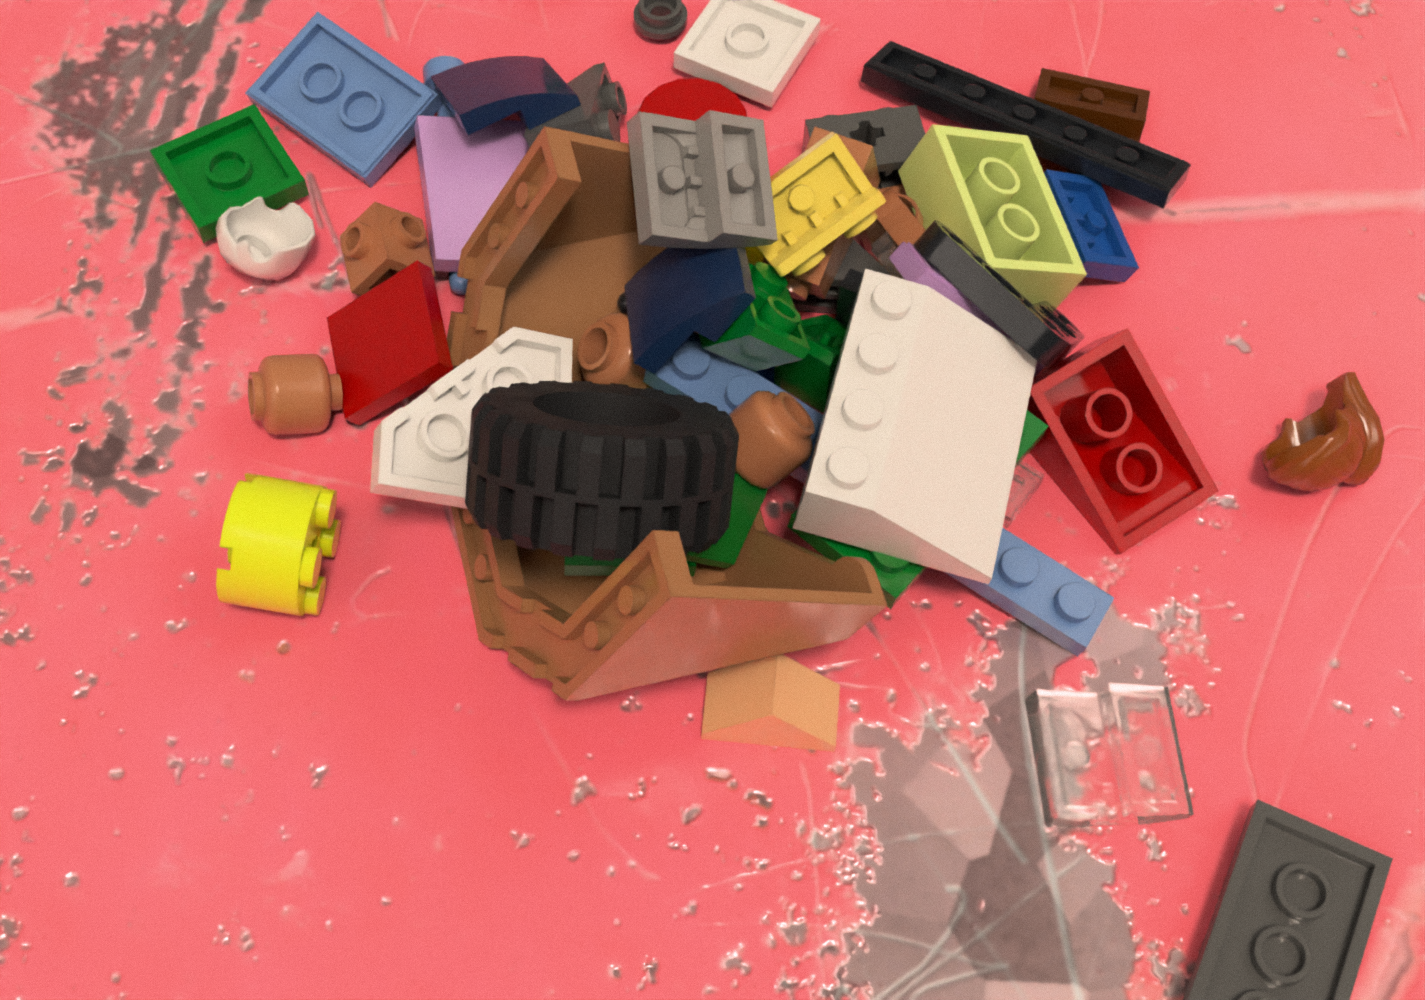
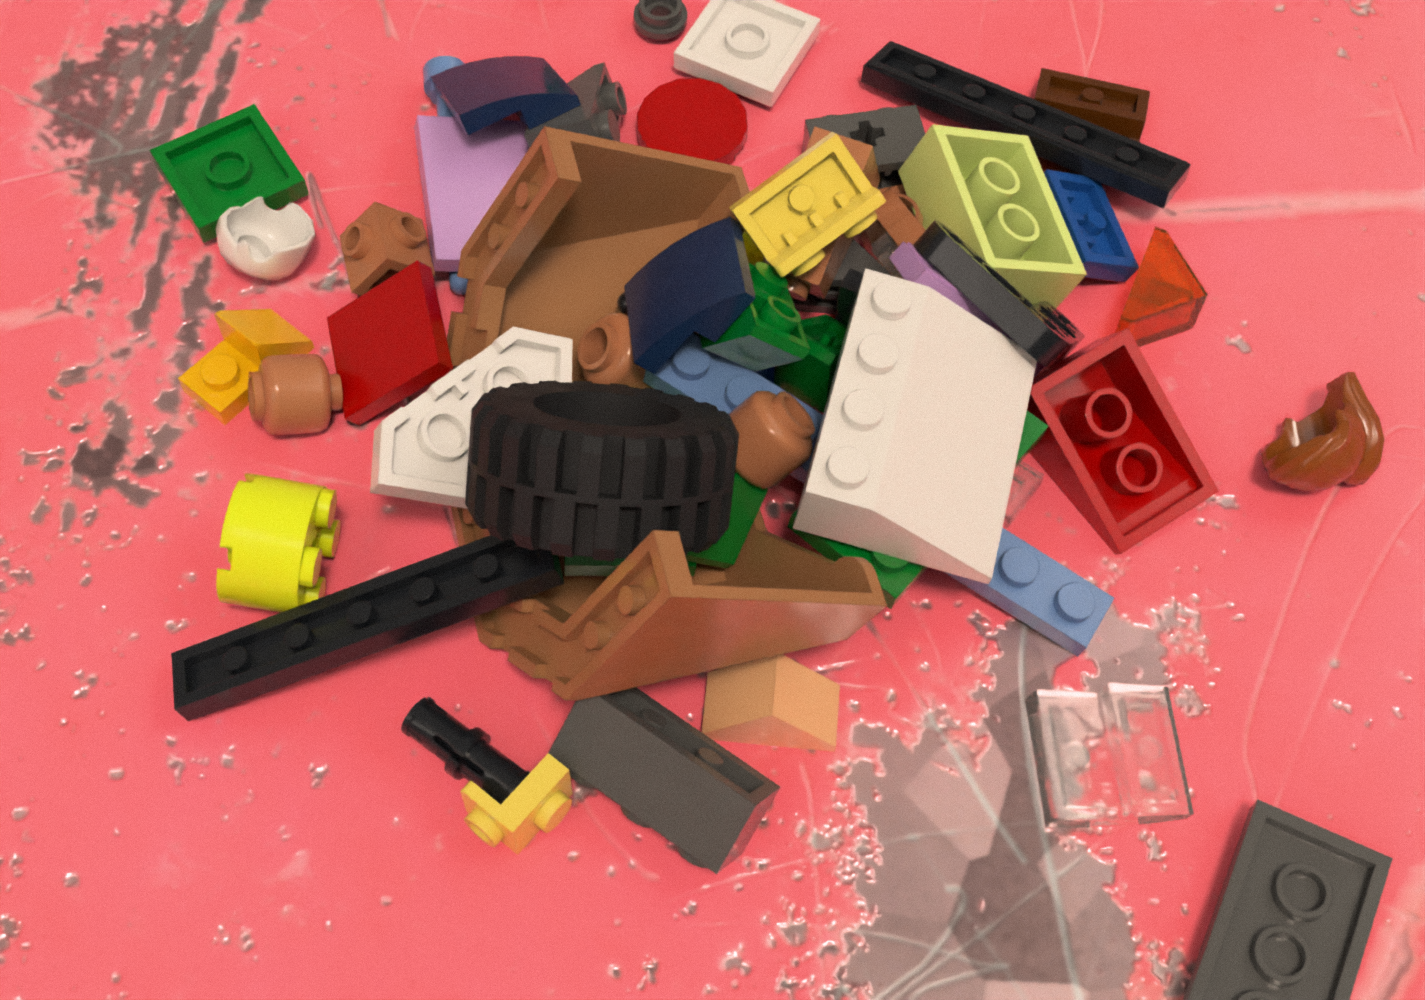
(249, 336): none -> yellow slope
(343, 98): medium blue tile -> none
(358, 622): none -> black plate
(463, 749): none -> black pin
(533, 806): none -> light yellow bracket
(665, 775): none -> dark grey brick
(701, 181): light grey slope -> none
(1164, 294): none -> clear orange slope

